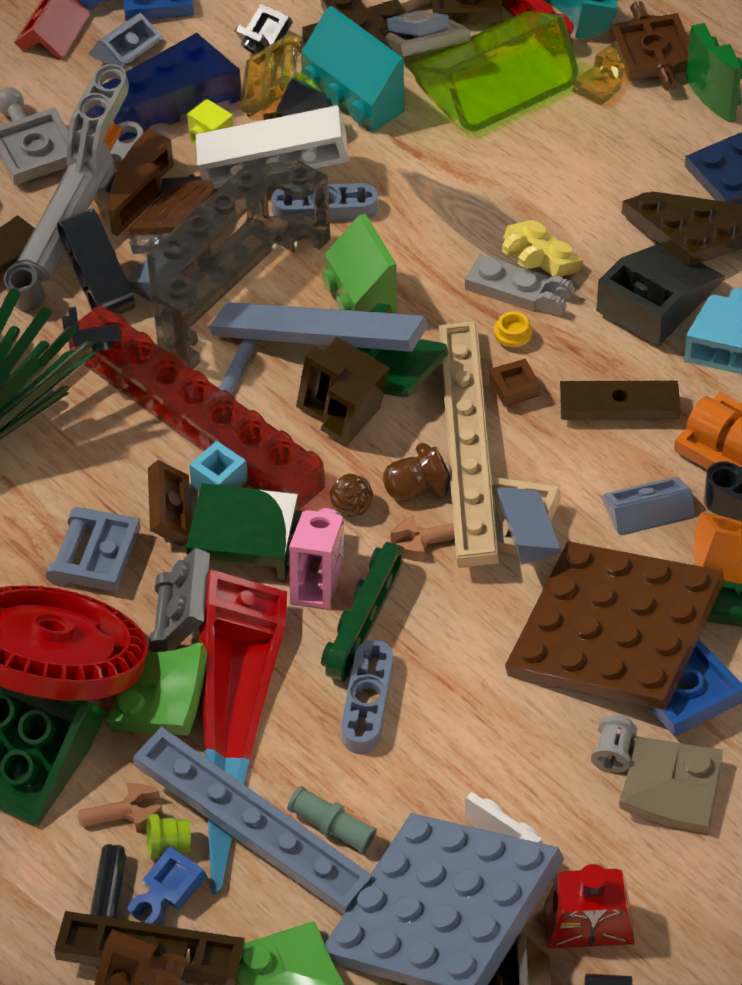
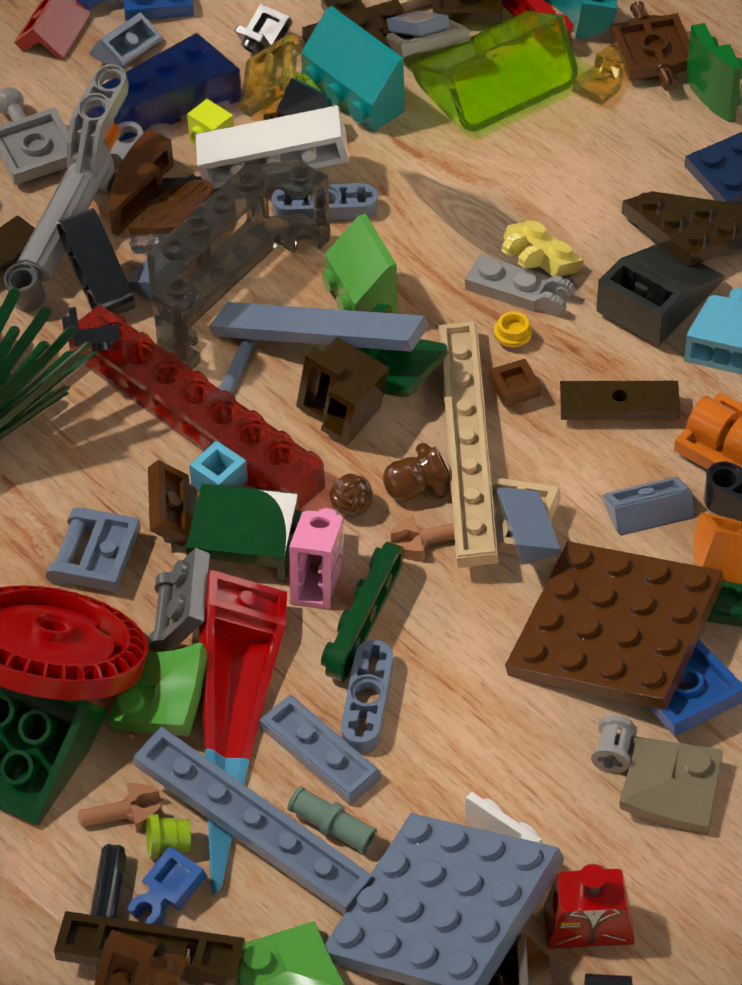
(320, 749): none -> sand blue tile

